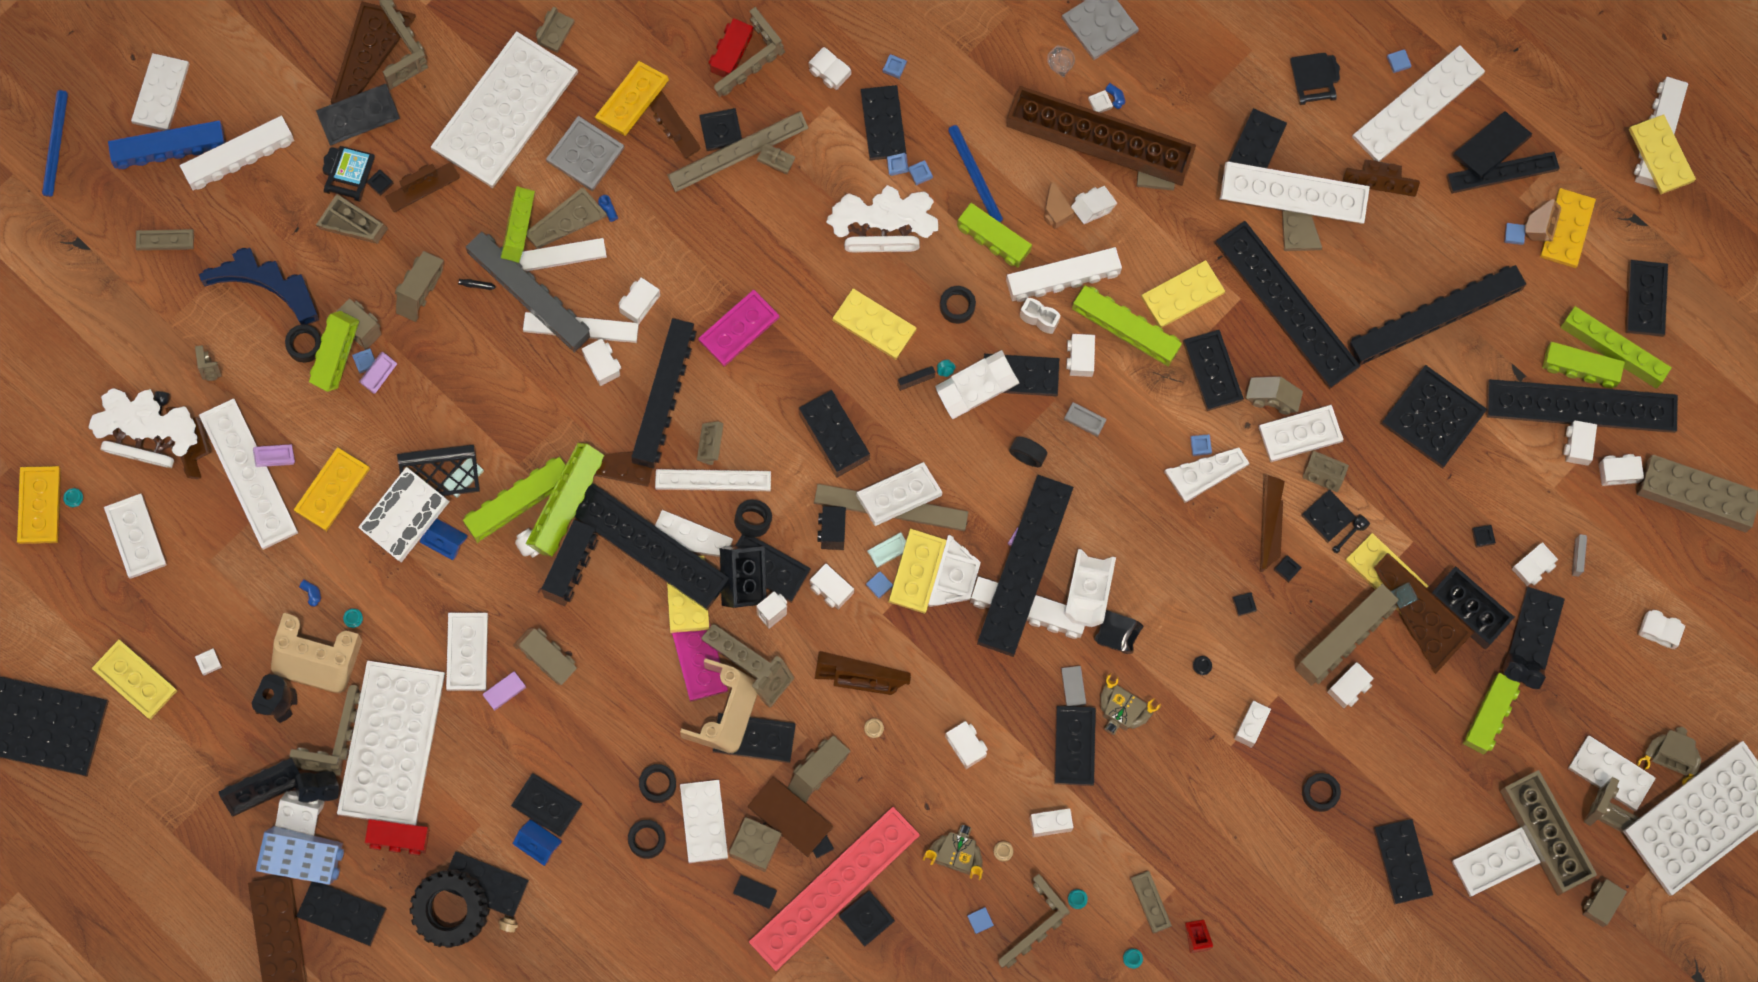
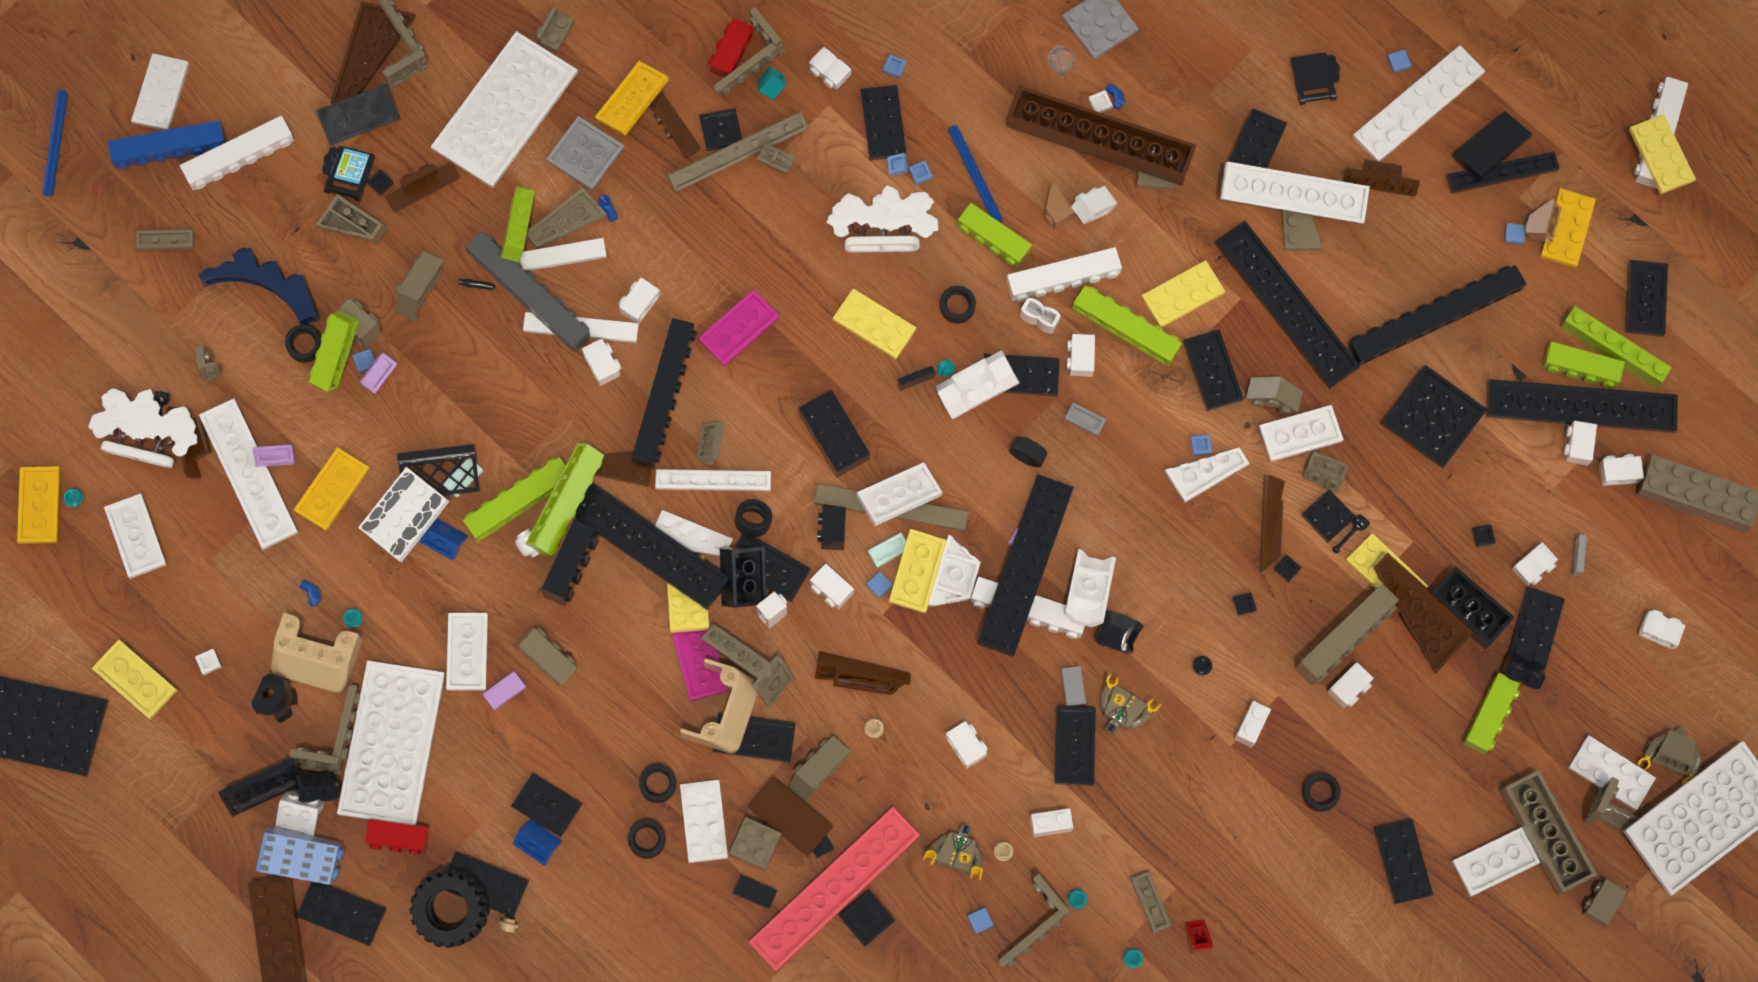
(771, 82): none -> teal panel
(1405, 595): clear light blue tile -> none

